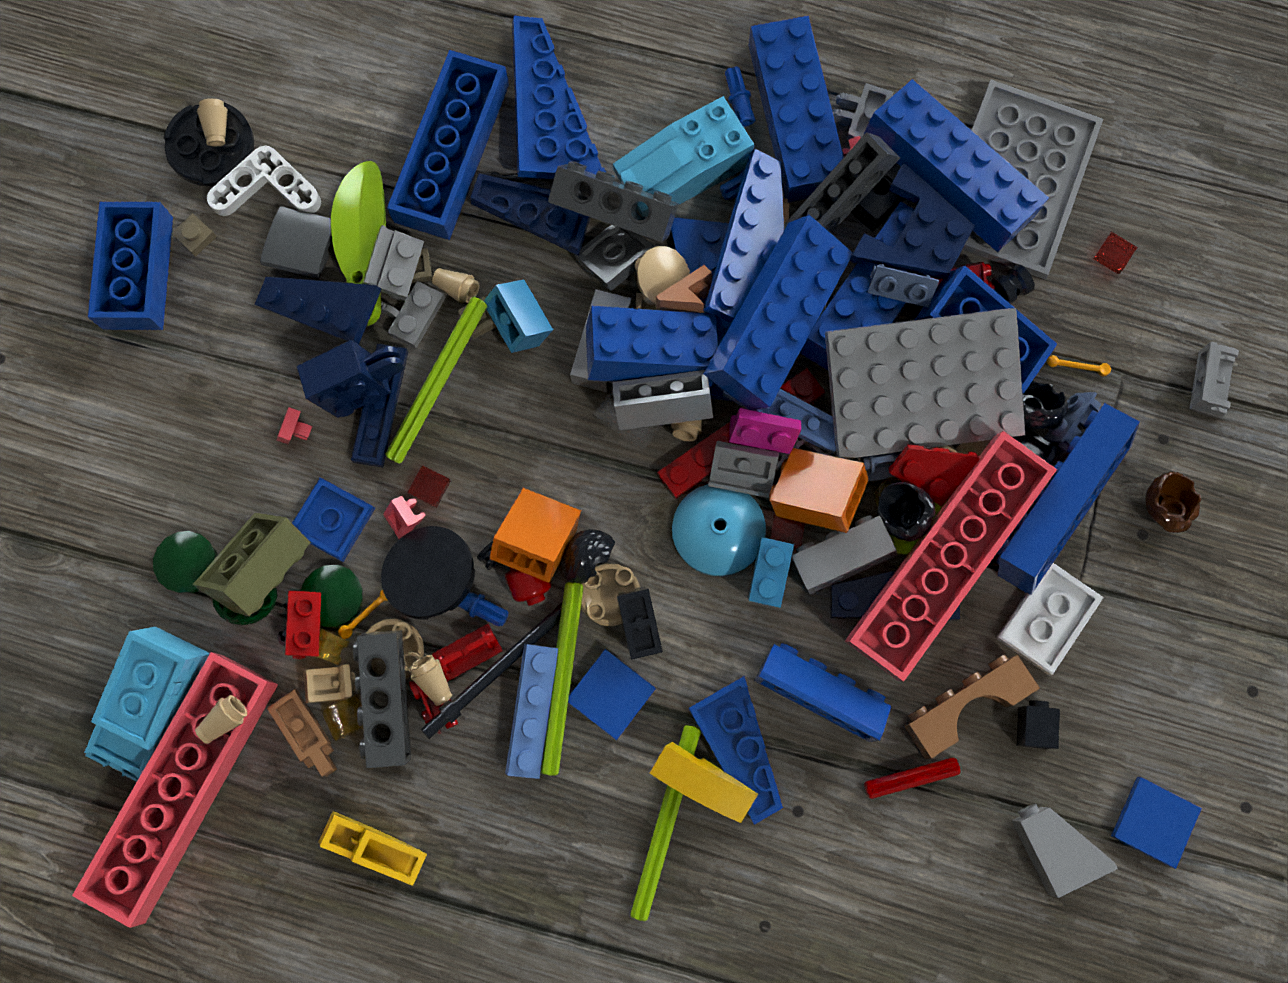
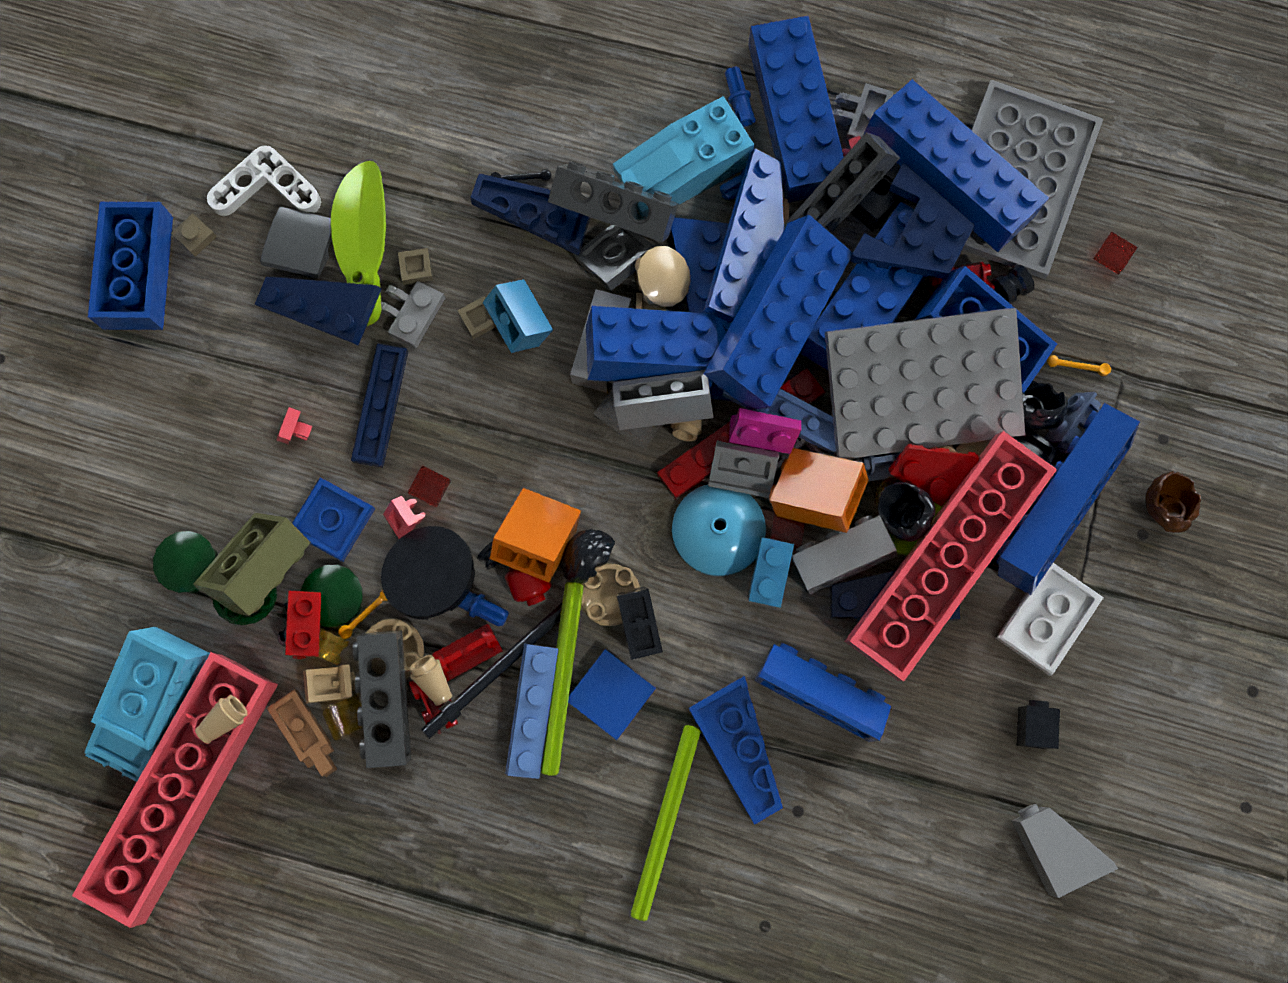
(196, 160): black tile -> none
(213, 121): tan cone -> none
(349, 377): dark blue brick -> none
(372, 848): yellow slope -> none
(393, 262): light grey plate -> none
(436, 380): lime axle -> none
(448, 145): blue brick -> none
(455, 284): tan cone -> none
(546, 111): blue wing -> none
(687, 293): nougat slope -> none
(703, 782): yellow slope -> none
(902, 285): sand blue hinge -> none
(912, 778): red axle -> none
(937, 727): medium nougat arch -> none
(1156, 822): blue tile -> none
(1213, 379): light grey hinge -> none

